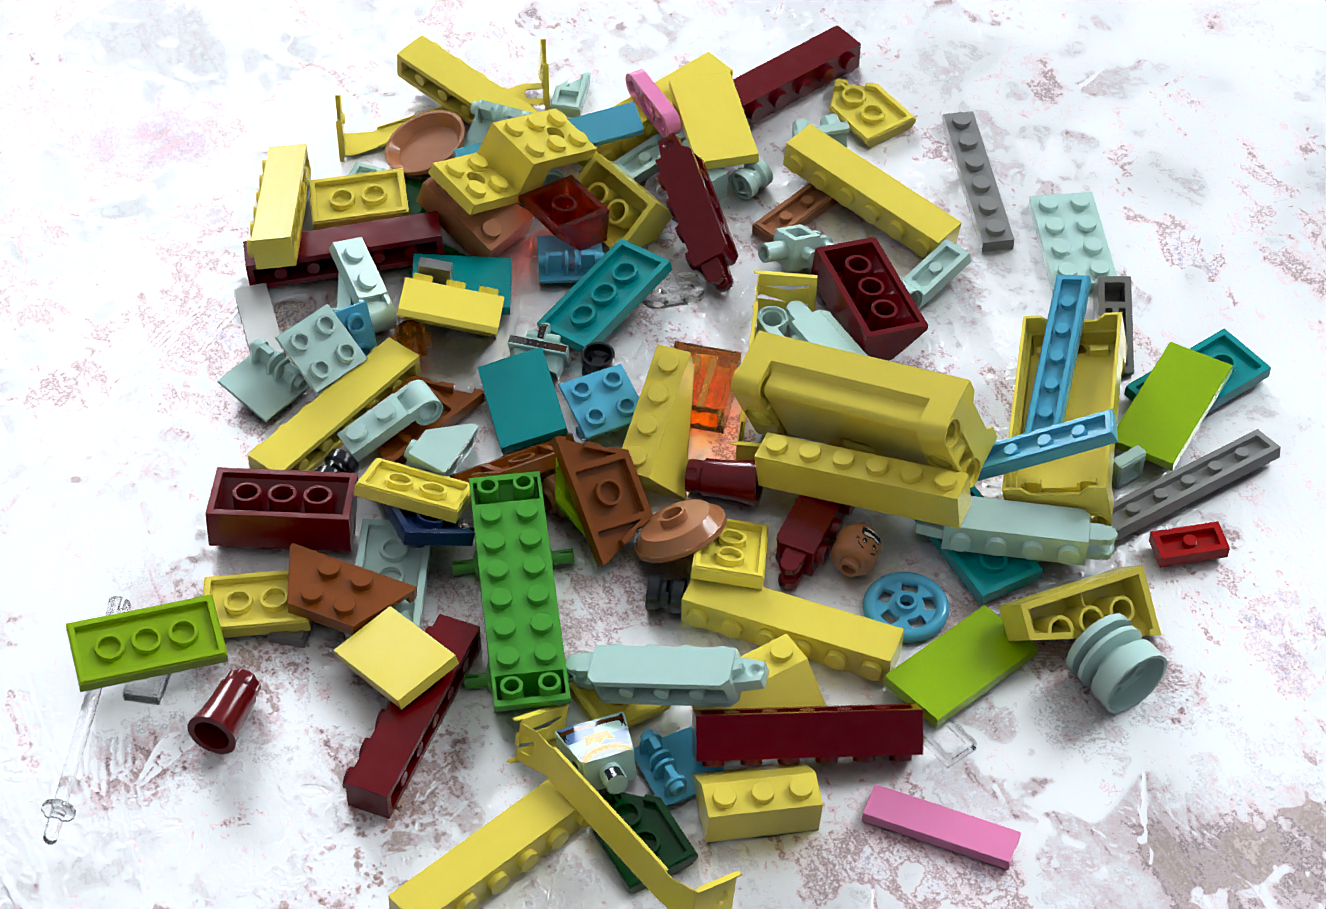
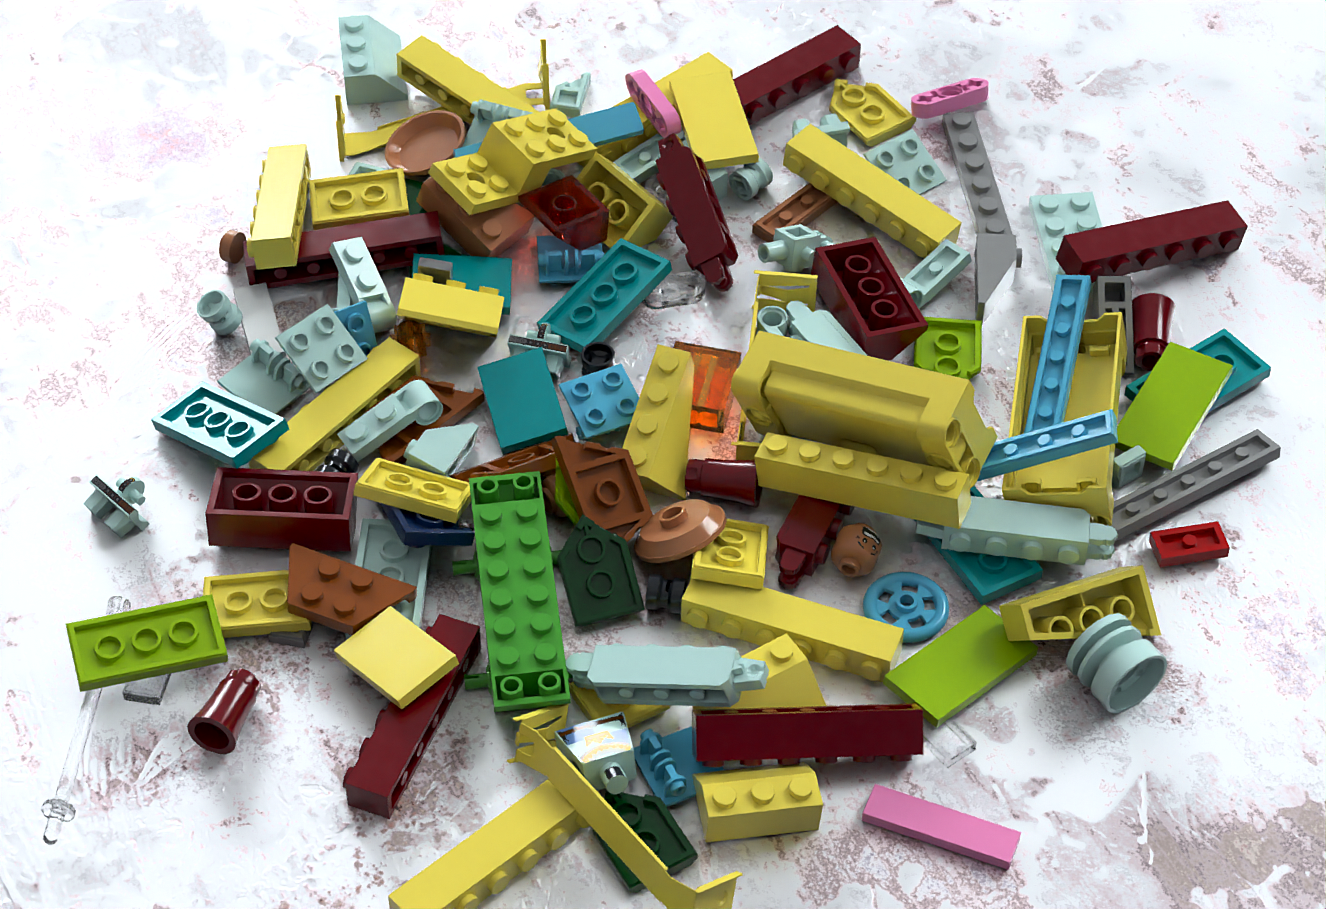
(128, 493): none -> light aqua hips
(219, 312): none -> light aqua wheel
(220, 424): none -> teal plate
(231, 246): none -> nougat tile
(370, 61): none -> light aqua slope
(598, 575): none -> dark green tile
(907, 162): none -> light aqua hinge
(949, 98): none -> bright pink beam
(950, 347): none -> lime tile
(993, 270): none -> light grey slope
(1151, 327): none -> dark red plant
(1152, 241): none -> dark red brick

